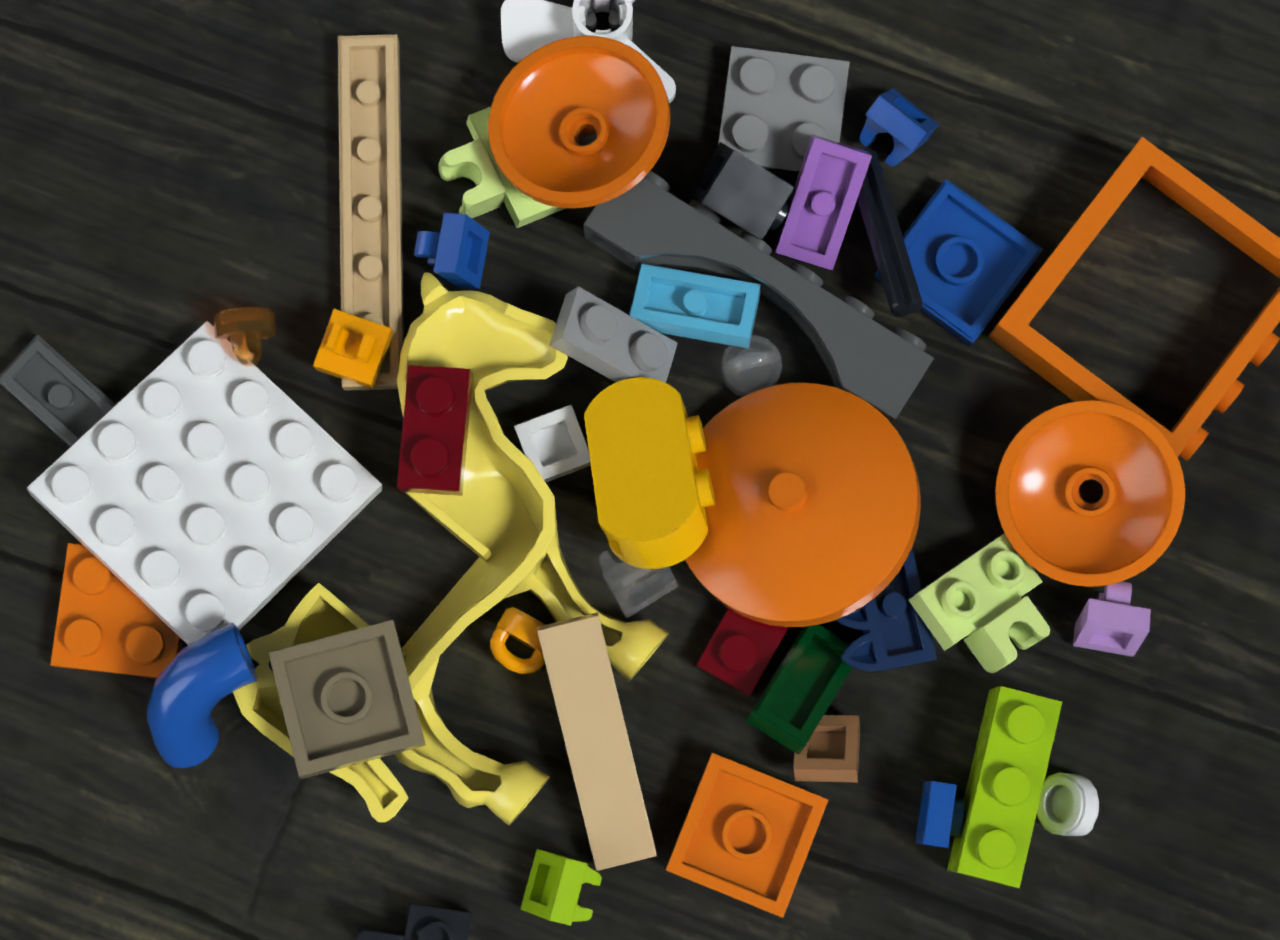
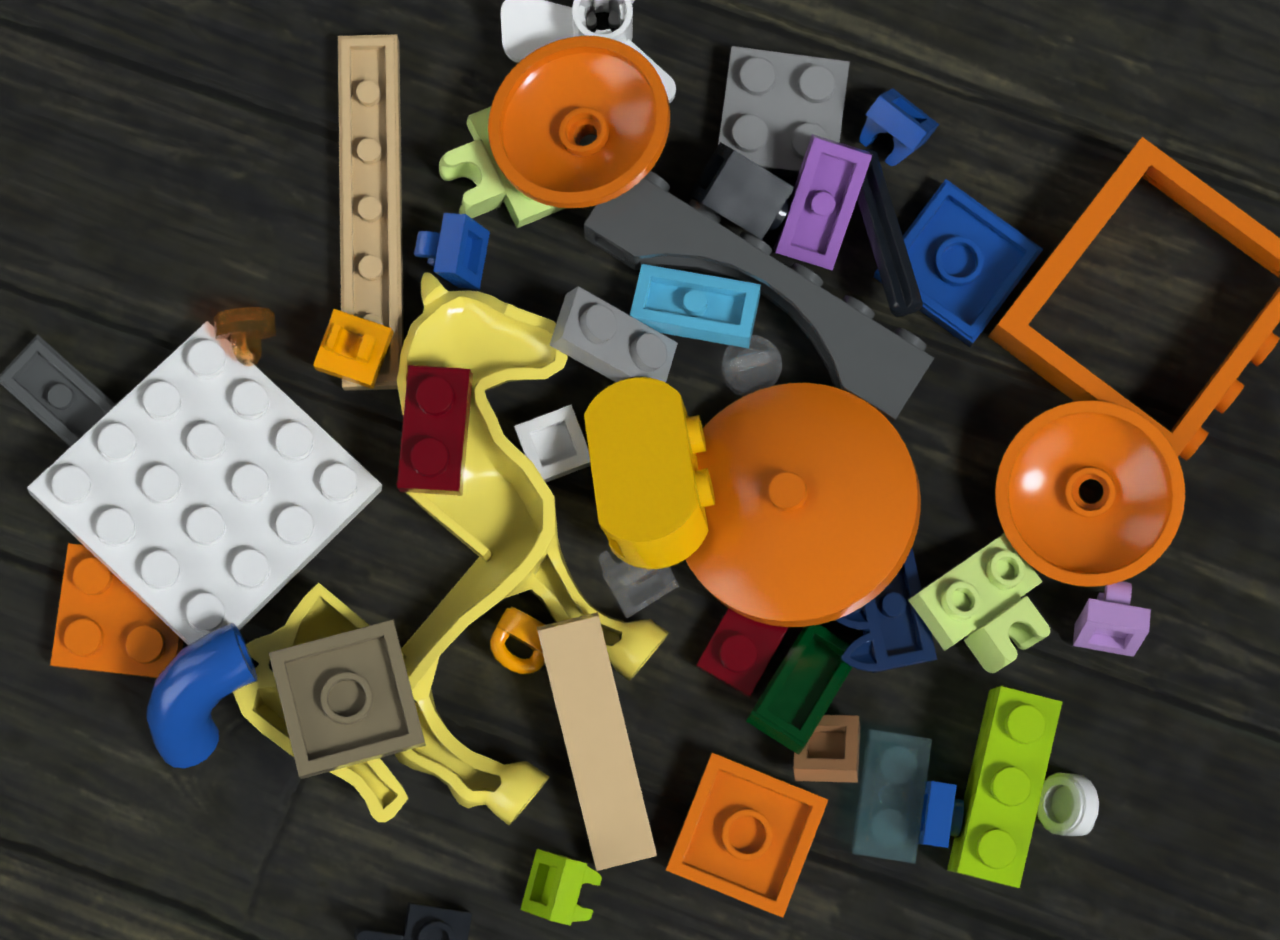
(891, 796): none -> clear light blue plate

